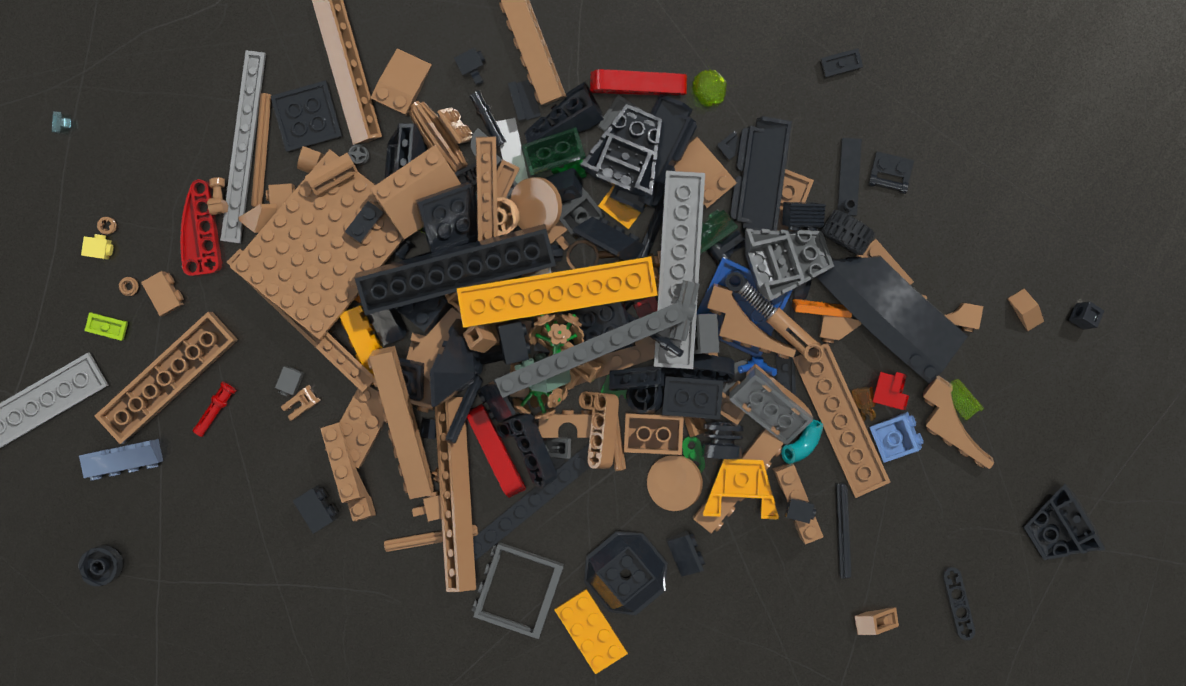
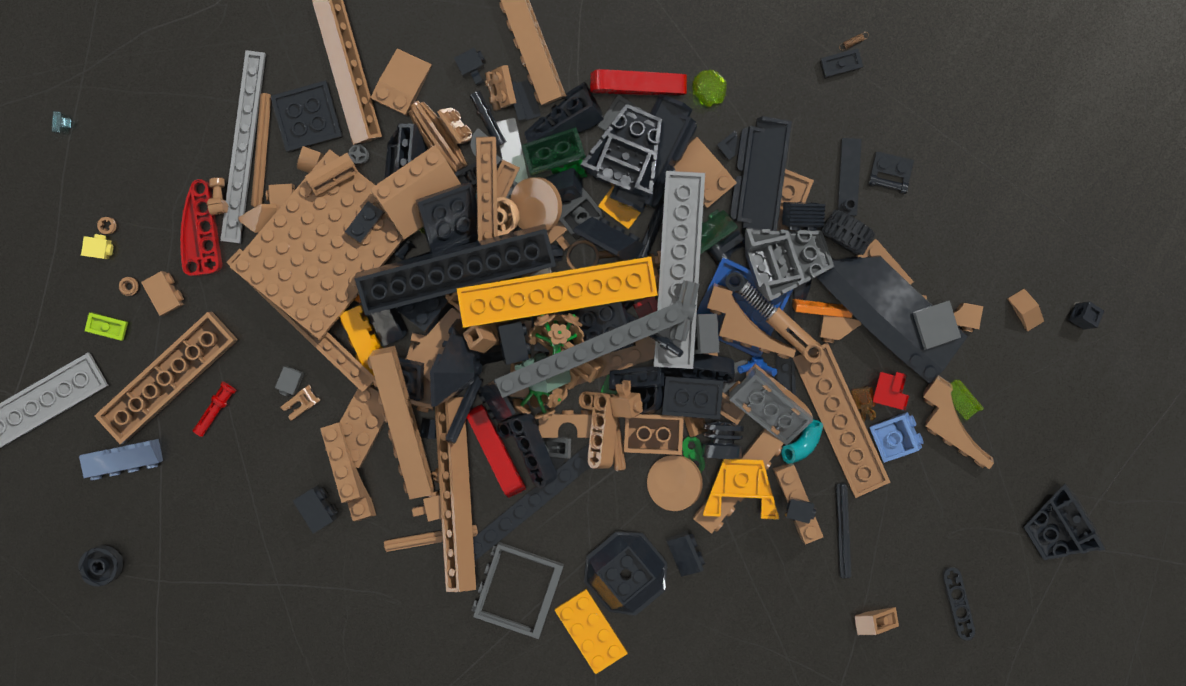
(500, 88): none -> medium nougat plate
(626, 403): none -> medium nougat brick
(855, 40): none -> medium nougat piece
(936, 324): none -> dark grey tile

